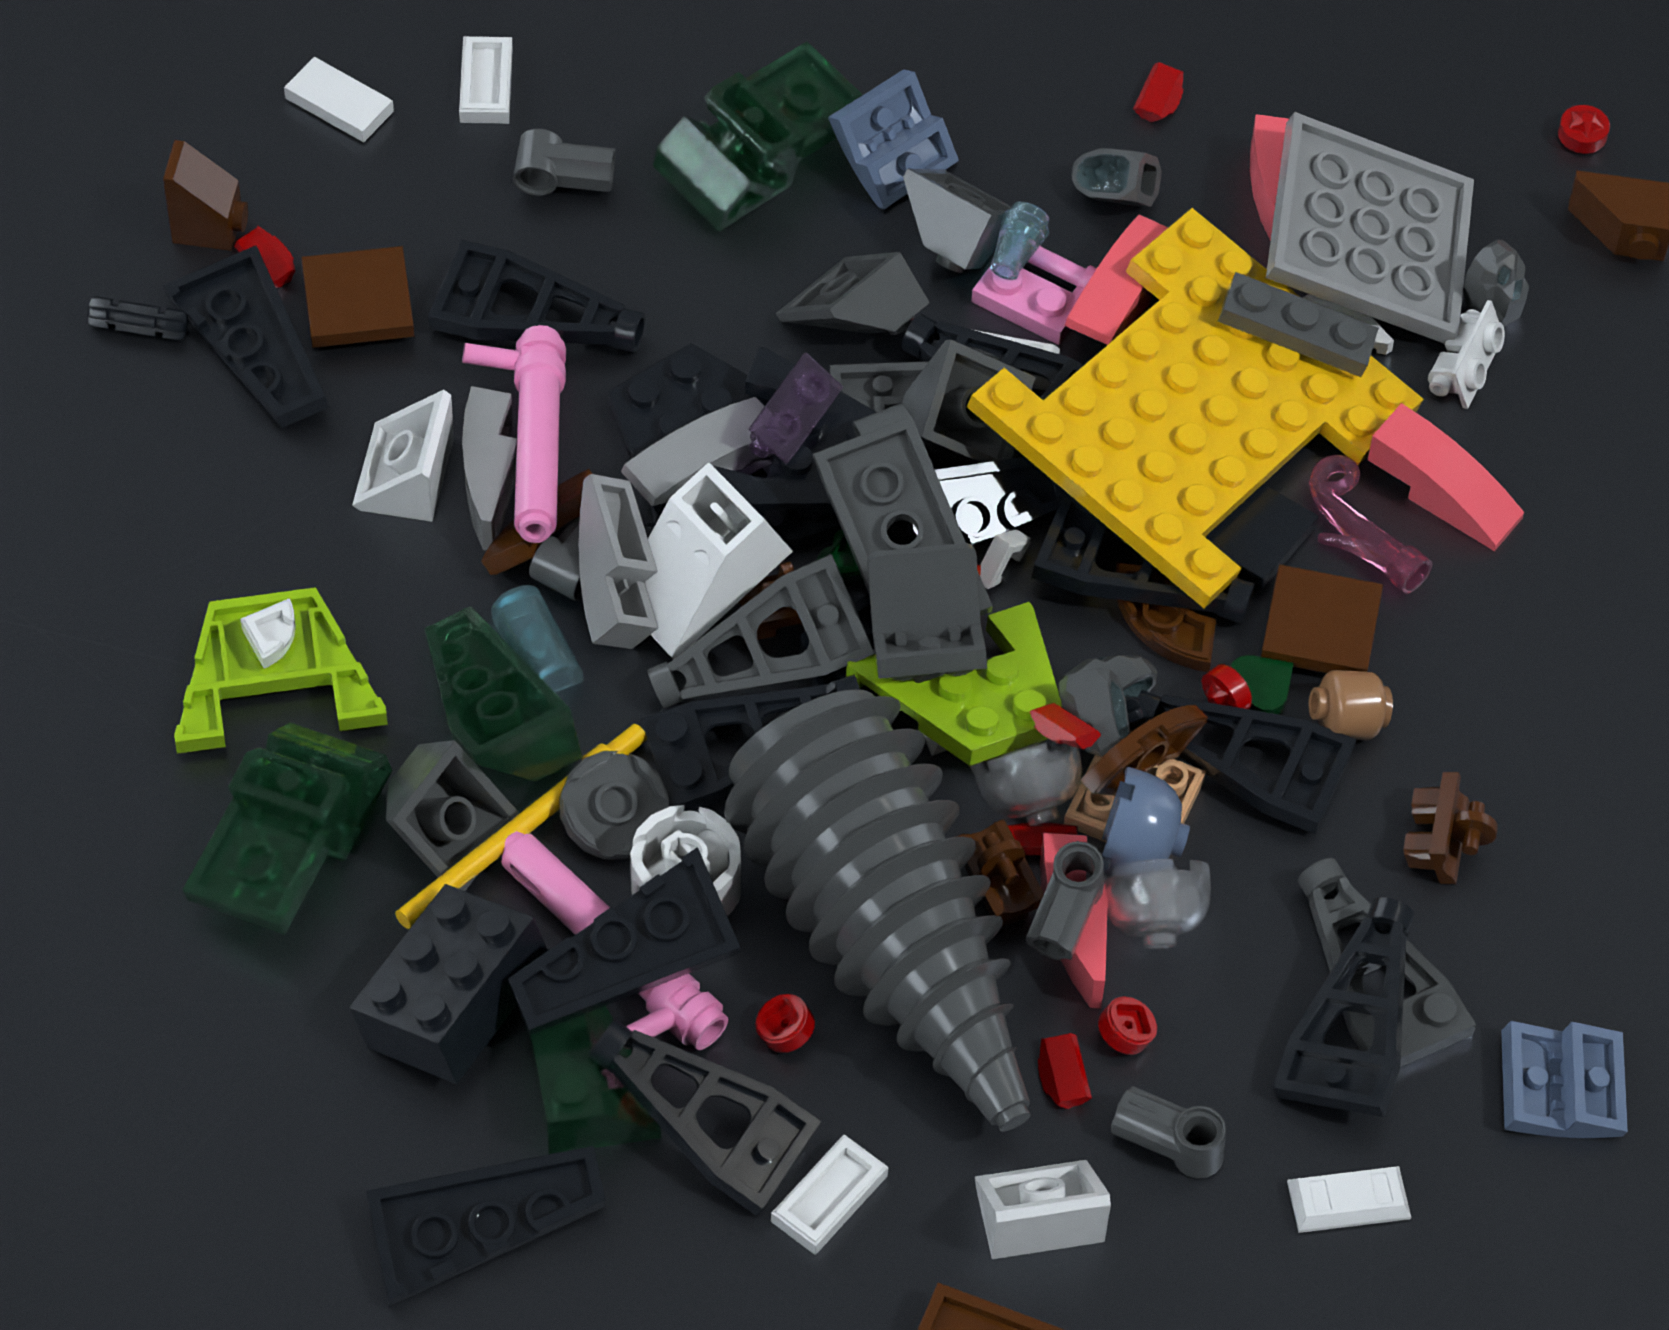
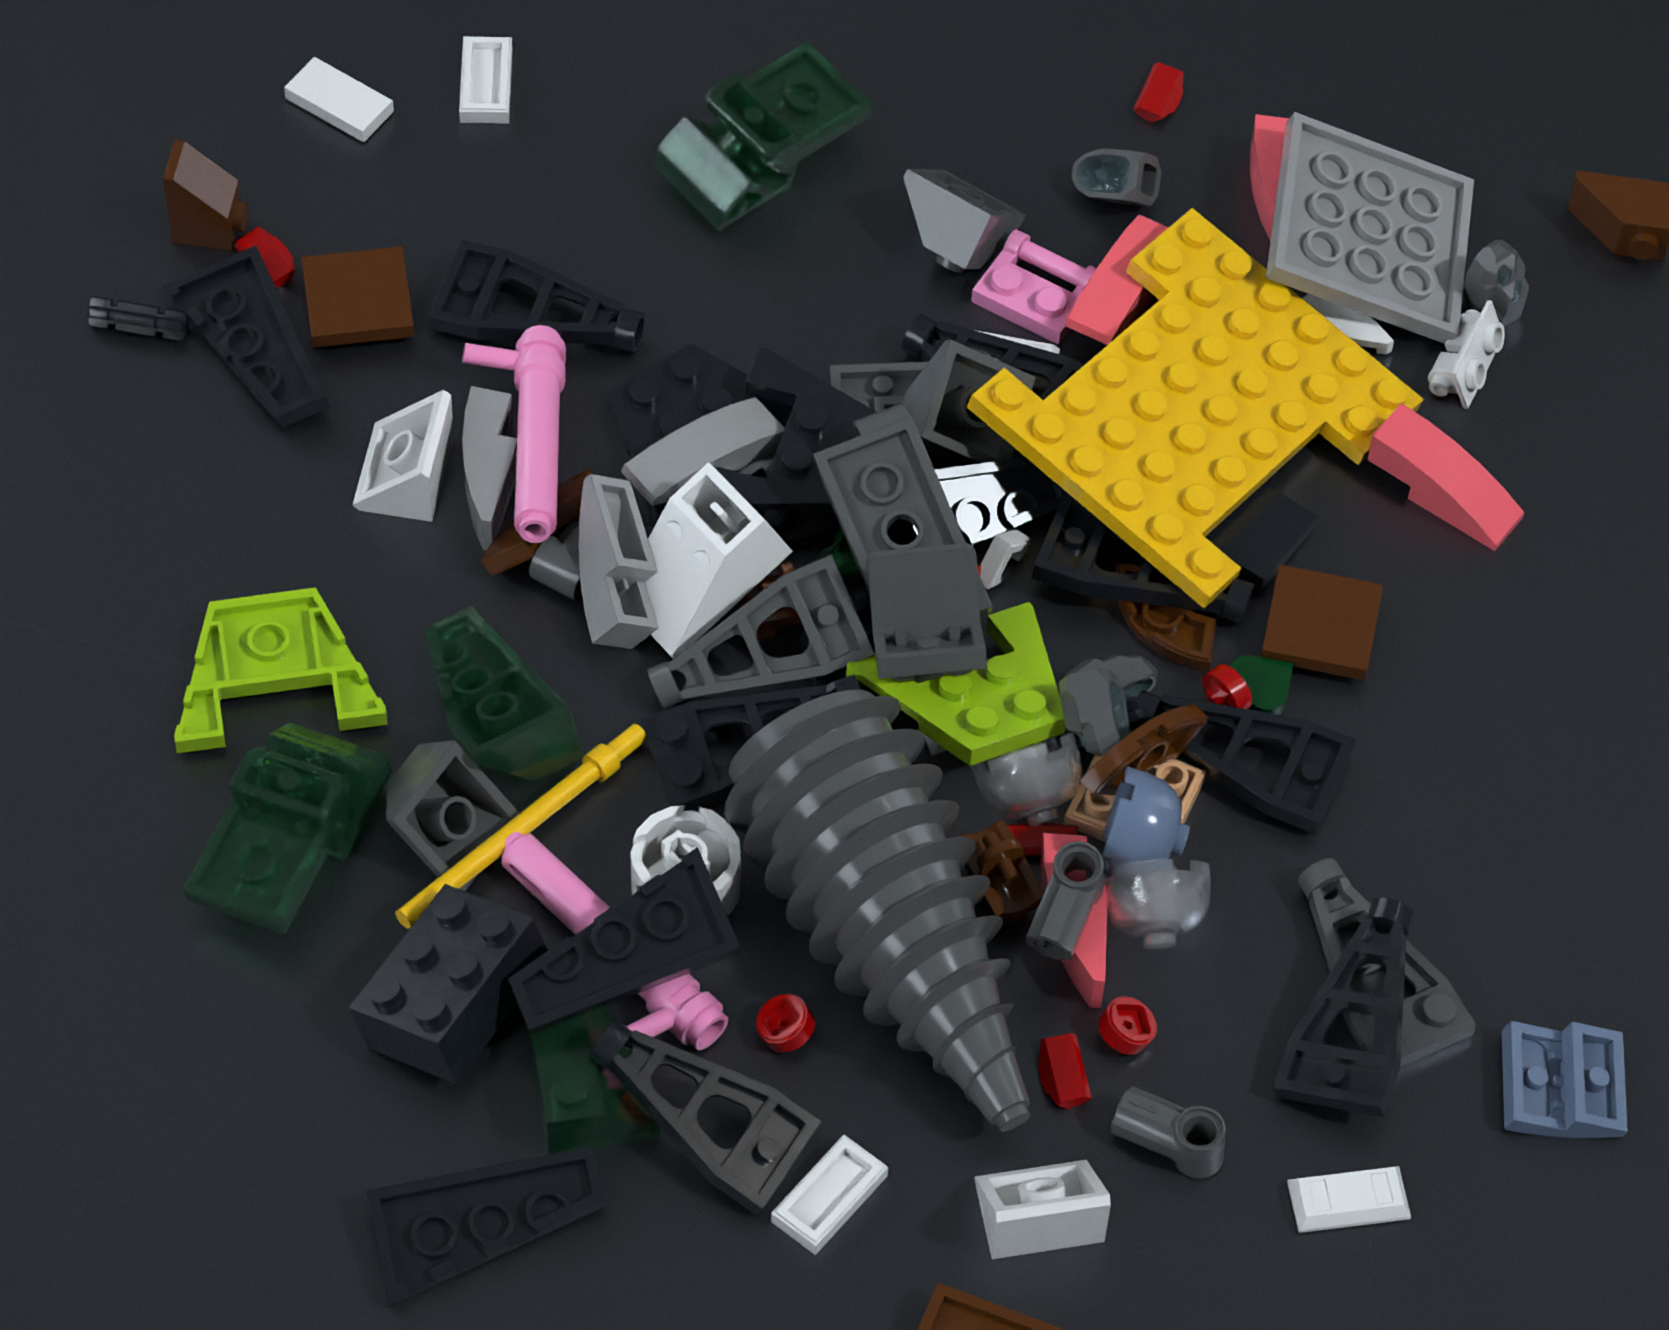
(270, 631): white tile -> none
(534, 635): clear light blue brick -> none
(548, 162): dark grey piece -> none
(609, 801): dark grey tile -> none
(793, 410): clear purple hinge -> none
(860, 296): dark grey slope -> none
(892, 133): sand blue slope -> none
(1019, 237): clear light blue cone -> none
(1063, 727): red piece -> none
(1298, 324): dark grey plate -> none
(1352, 703): medium nougat head -> none
(1401, 563): clear pink plant -> none
(1456, 828): reddish brown hips -> none
(1583, 129): red tile -> none

